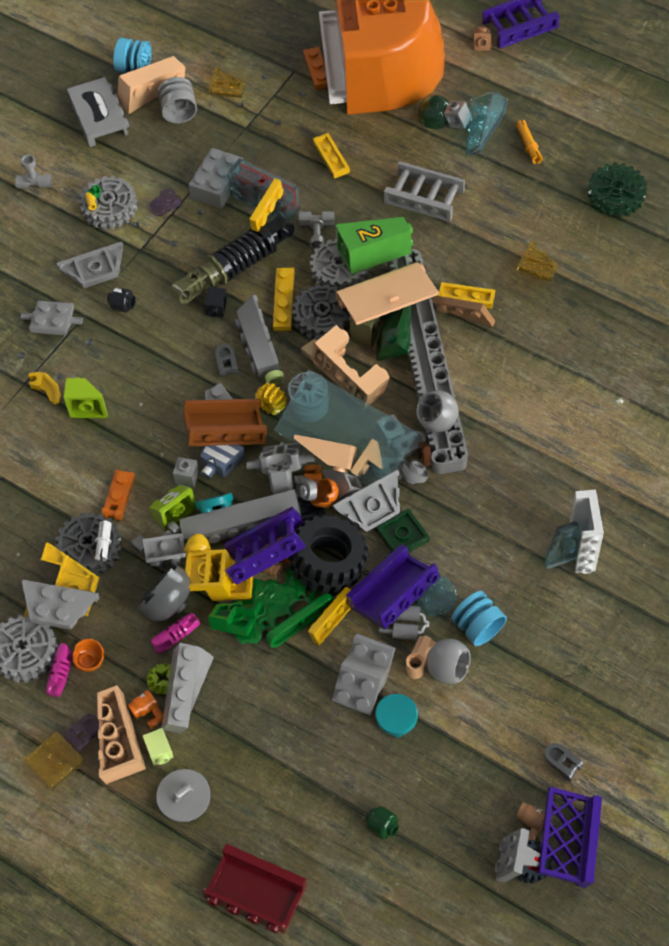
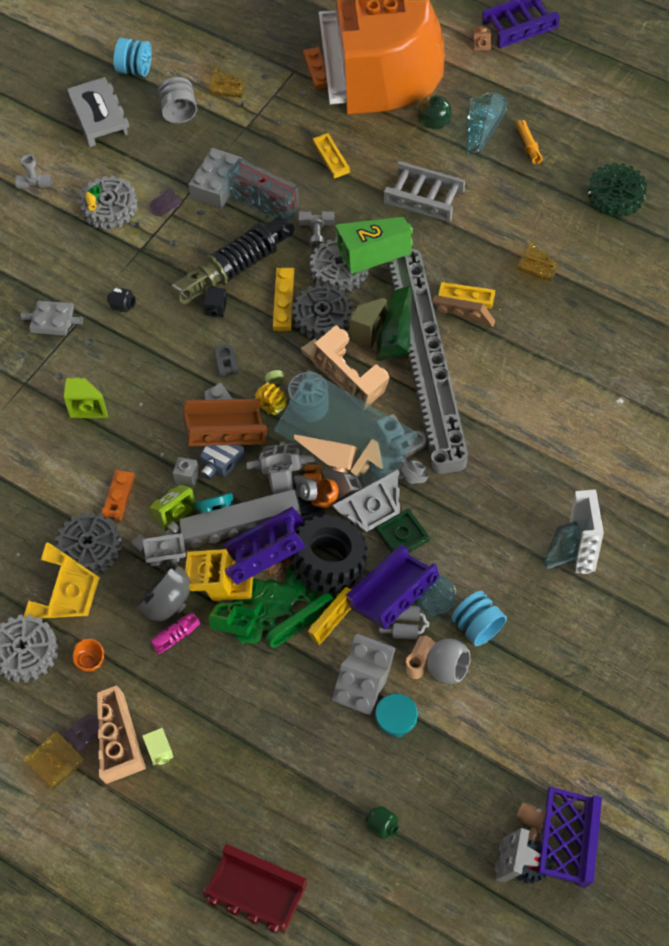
(46, 384): yellow piece -> none
(56, 604): light grey wing -> none
(59, 671): dark pink hinge -> none
(94, 266): light grey wing -> none
(103, 540): white axle -> none
(142, 84): light nougat wedge -> none
(145, 704): orange piece -> none
(153, 679): lime gear -> none
(183, 795): light grey shield -> none
(186, 678): light grey wedge -> none
(197, 543): yellow cone -> none
(256, 338): light grey wedge -> none
(266, 205): yellow plate -> none
(386, 293): light nougat door -> none
(424, 453): reddish brown tile -> none
(437, 411): light grey wheel -> none
(457, 114): light grey brick -> none
(556, 755): dark grey plate -> none

